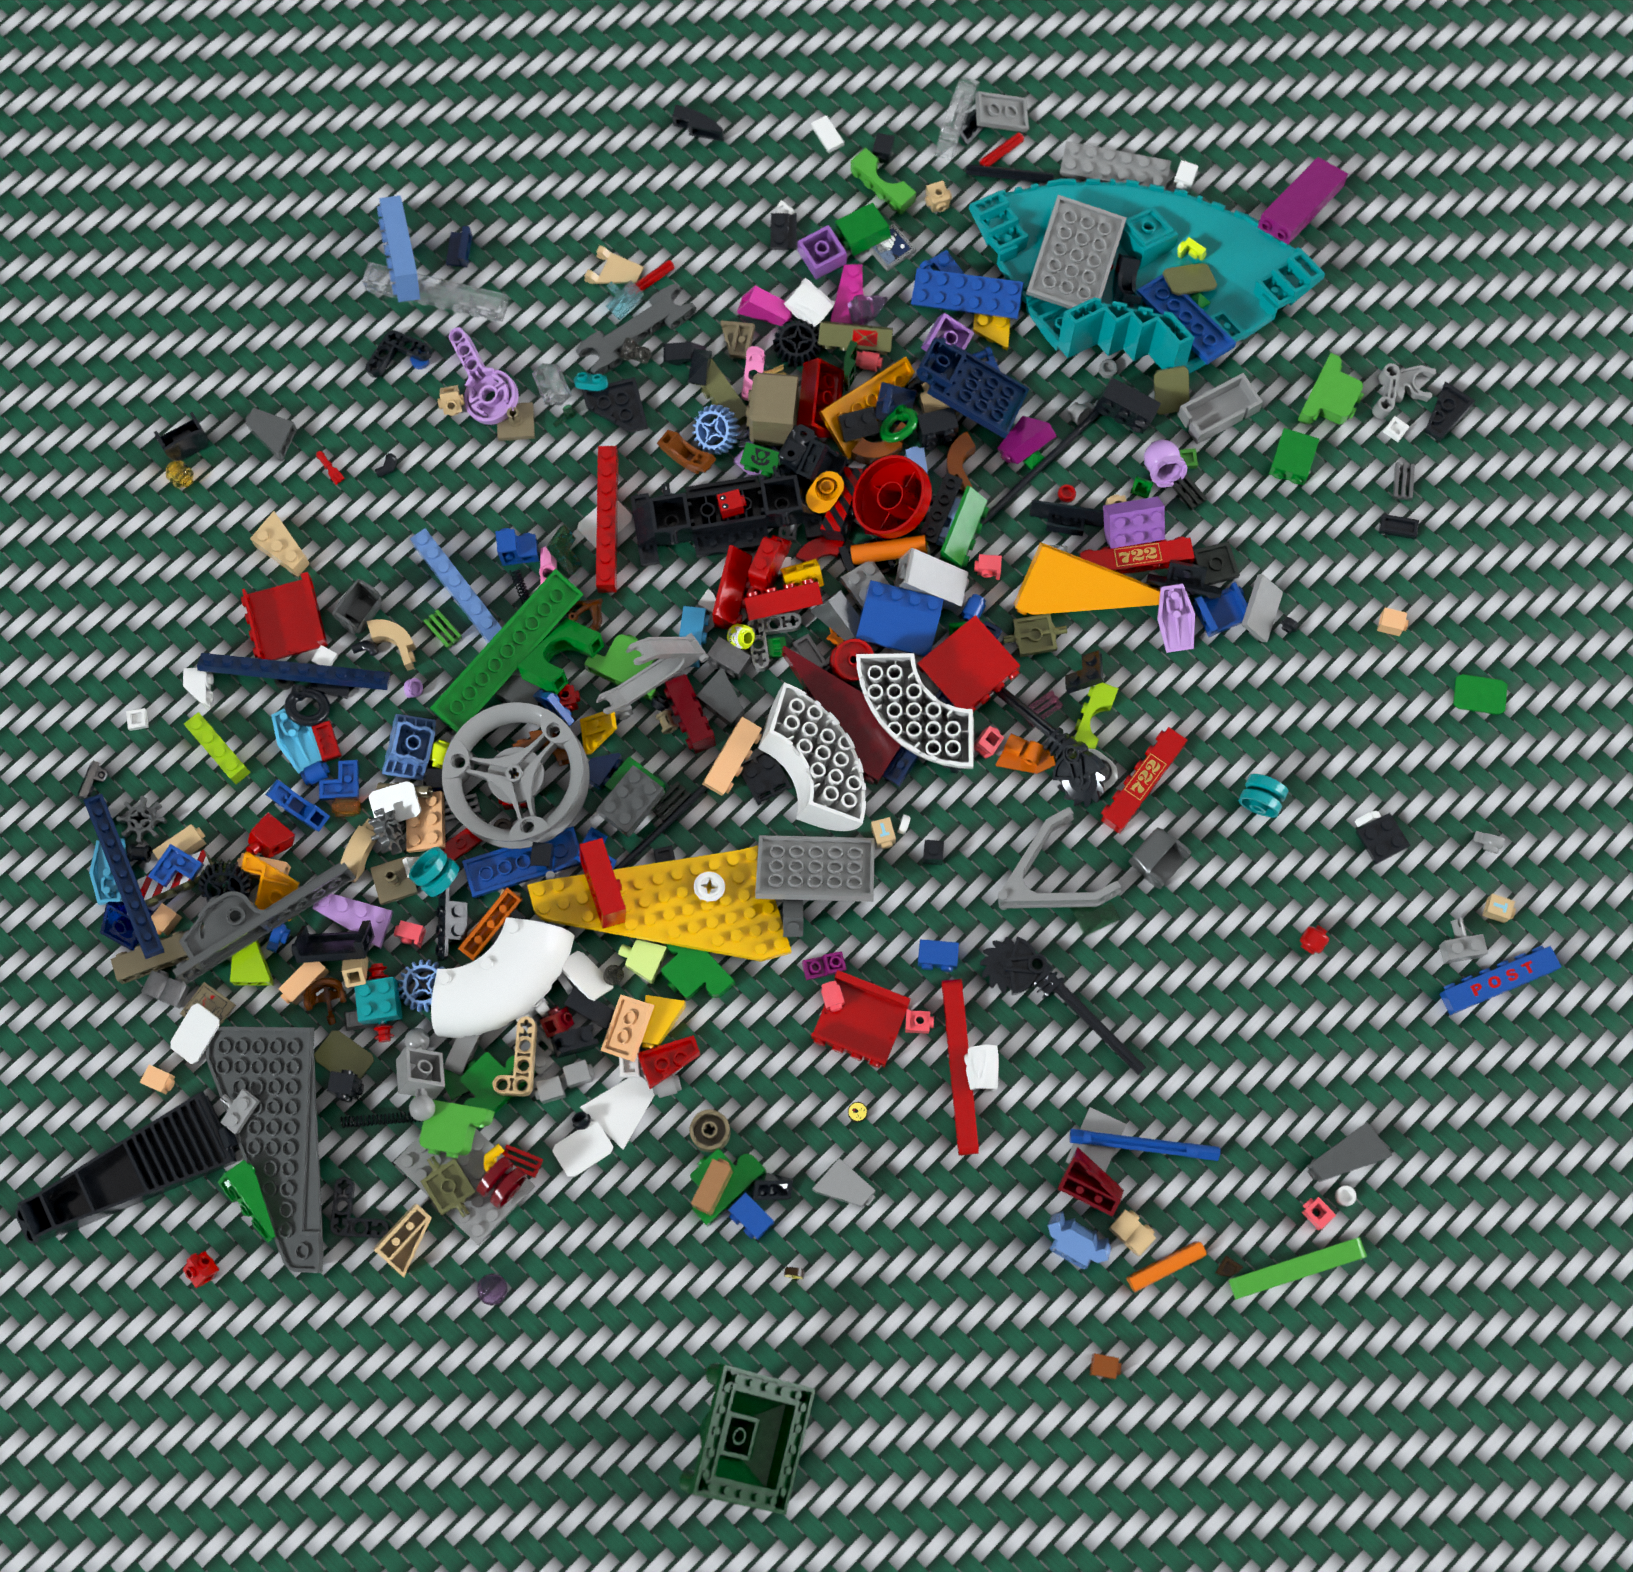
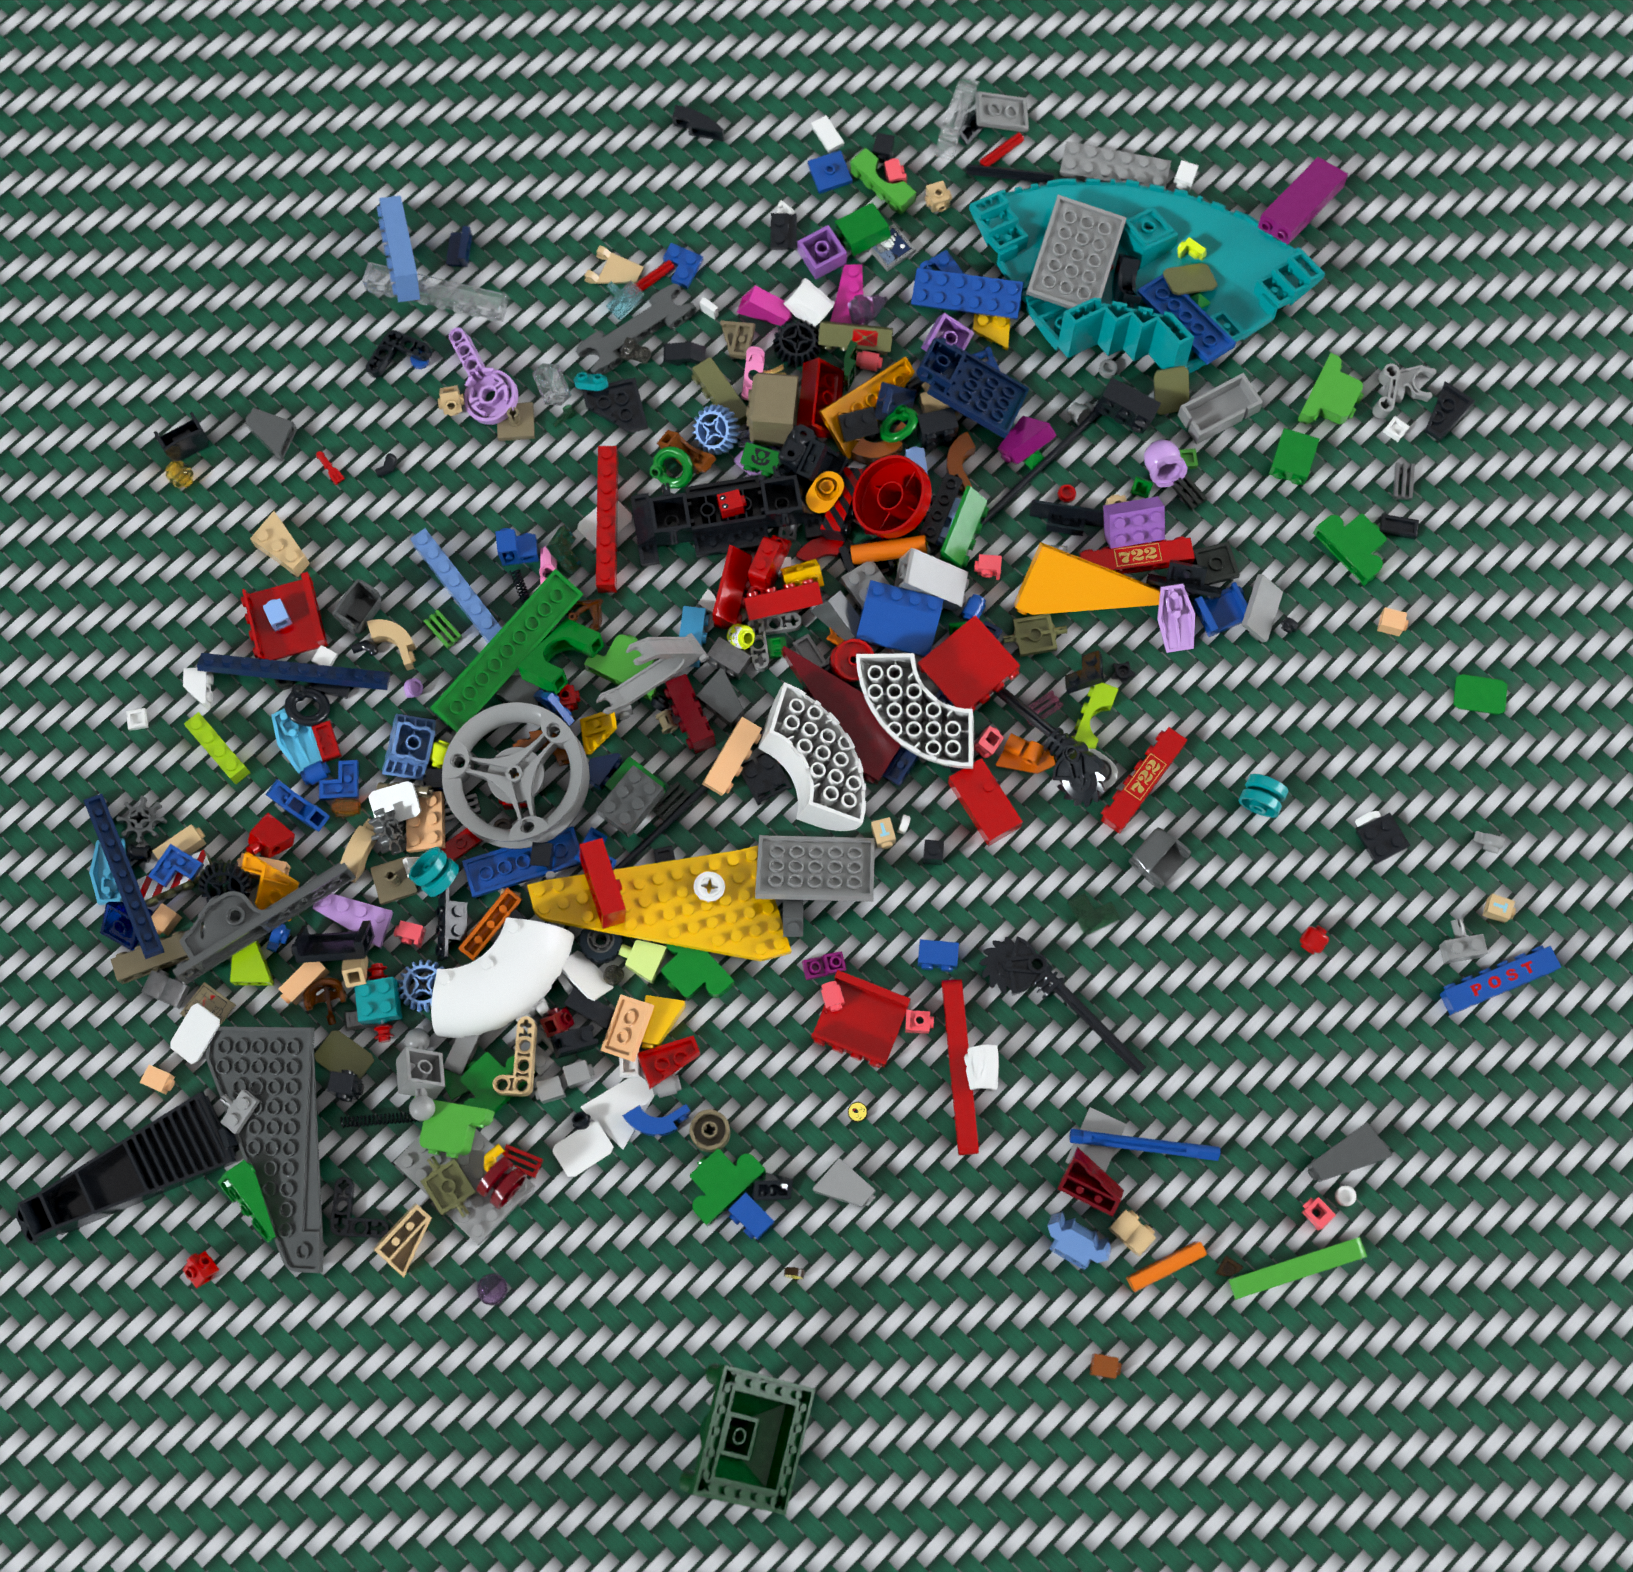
(93, 773): black hinge -> none
(277, 614): none -> light blue brick
(596, 952): none -> black wheel
(656, 1126): none -> blue arch
(658, 464): none -> green piece
(686, 262): none -> blue plate
(699, 367): black slope -> none
(709, 308): none -> white tile
(712, 1186): medium nougat brick -> none
(829, 172): none -> blue plate
(894, 172): none -> coral brick
(985, 802): none -> red brick
(1018, 895): light grey piece -> none
(1122, 667): none -> black plate
(1353, 544): none -> green brick

